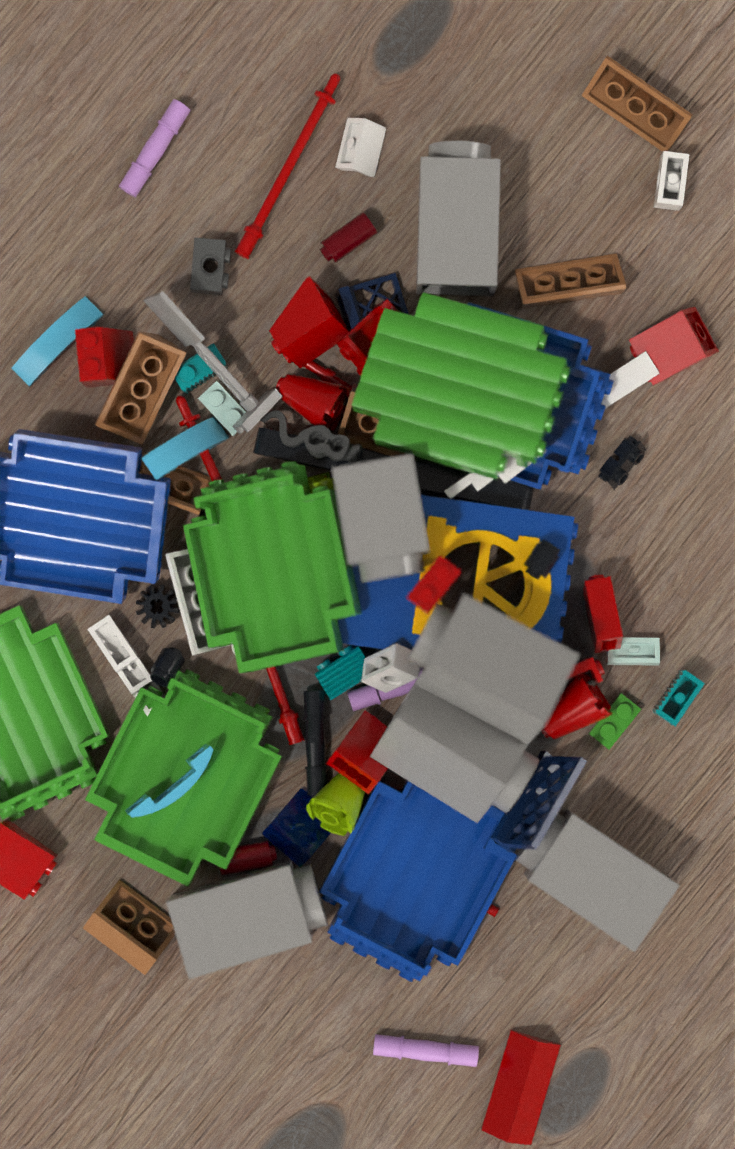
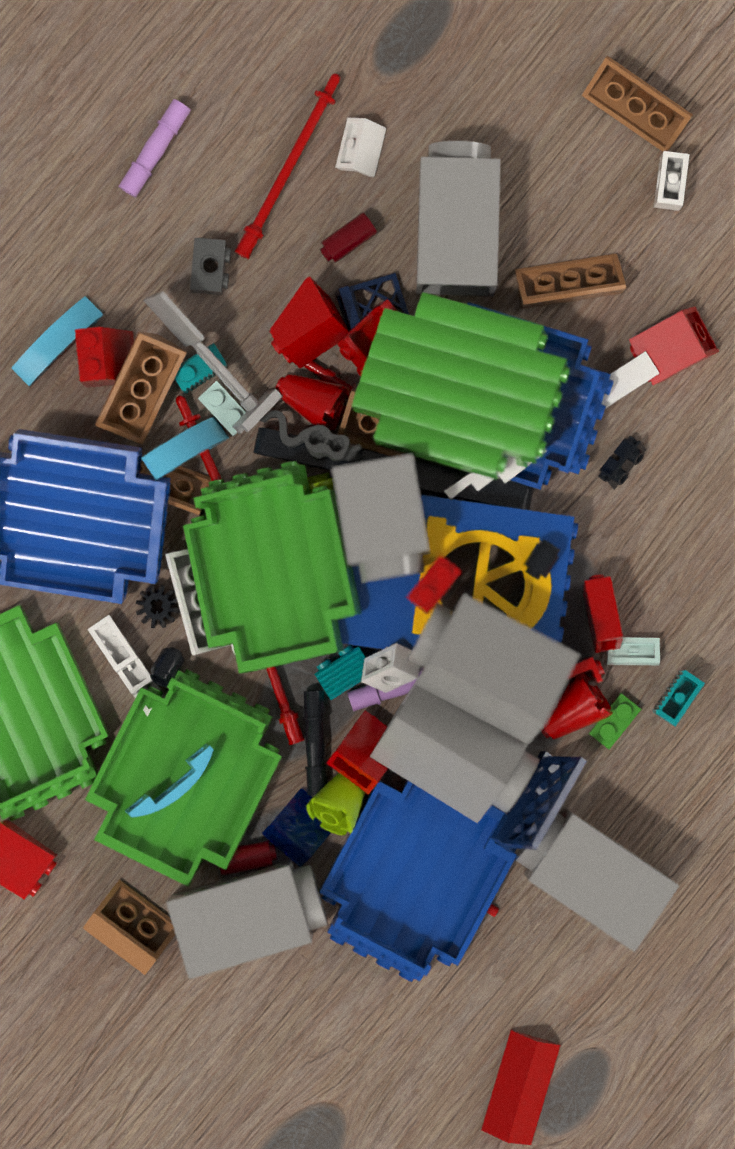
(425, 1050): lavender piece -> none

